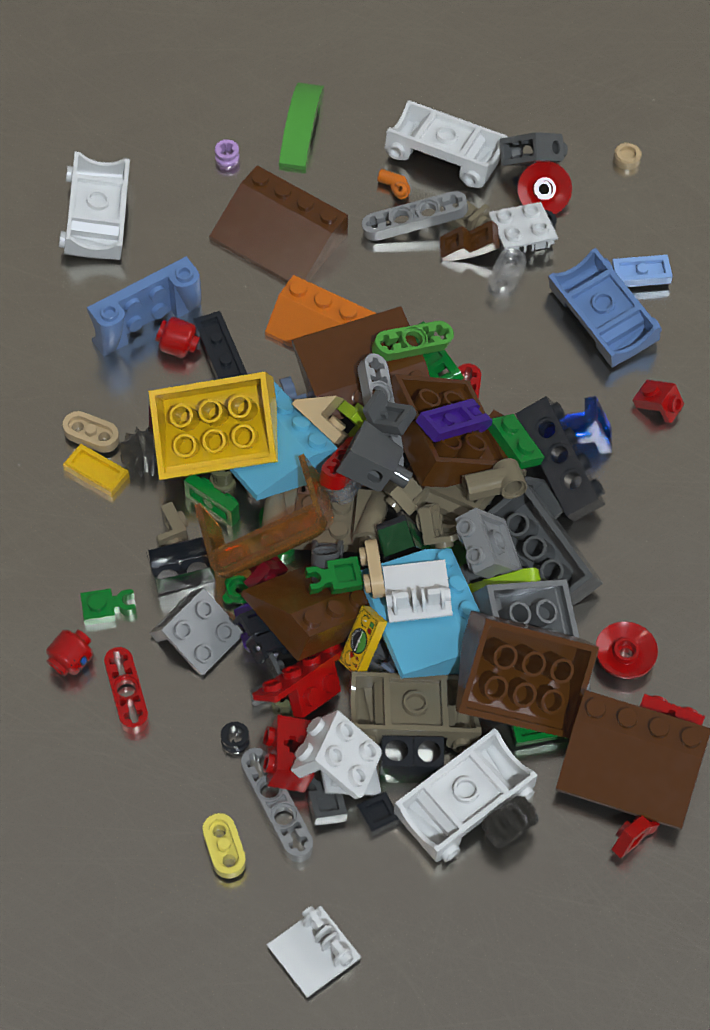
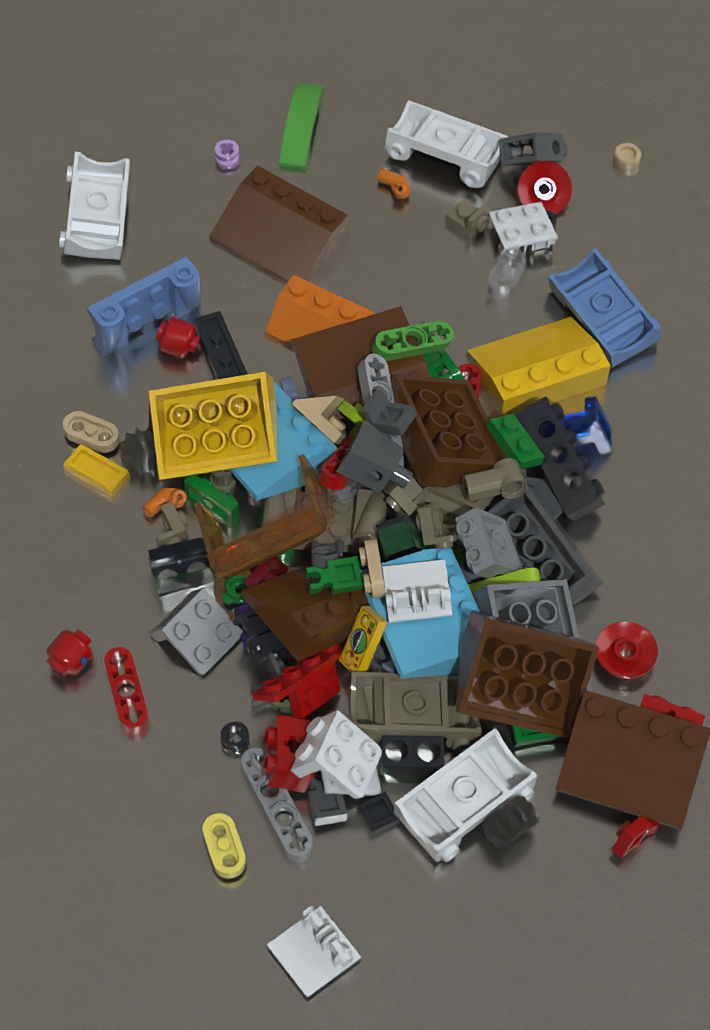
(101, 606): green plate -> none
(162, 497): none -> orange arm
(413, 212): light grey beam -> none
(453, 420): dark purple plate -> none
(466, 244): reddish brown slope -> none
(540, 362): none -> yellow slope
(643, 270): light blue plate -> none
(660, 397): red bracket -> none

